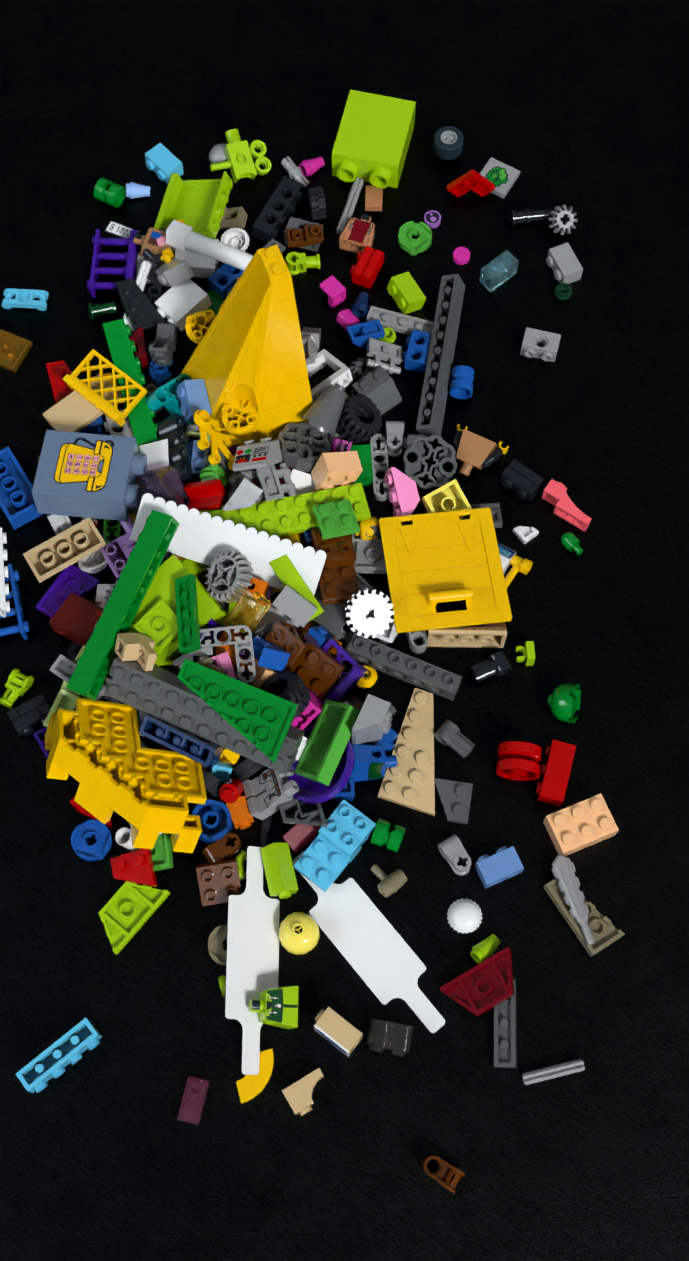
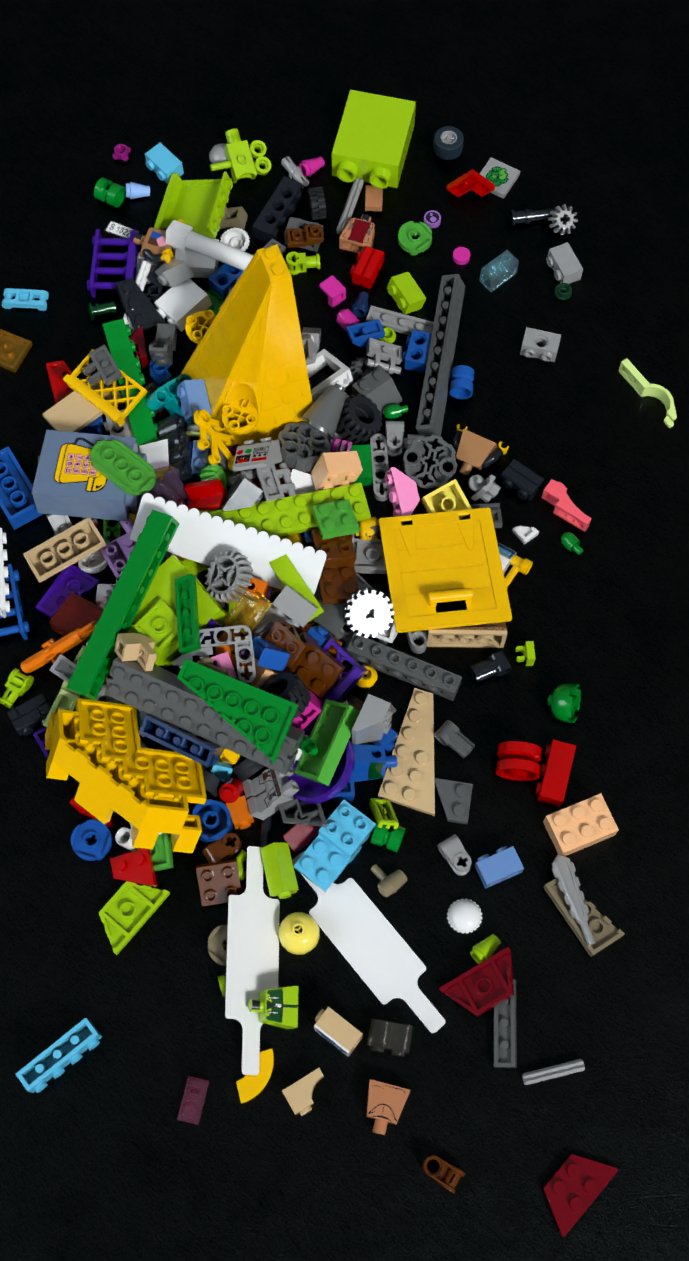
(54, 649): none -> orange piece
(106, 367): none -> dark grey hinge
(121, 152): none -> magenta plate
(123, 467): none -> bright green tile
(308, 745): none -> green cylinder
(380, 813): none -> lime tile
(385, 1104): none -> nougat torso
(394, 411): none -> green cylinder
(485, 488): none -> light grey hips
(575, 1188): none -> dark red wing
(644, 388): none -> yellowish green piece

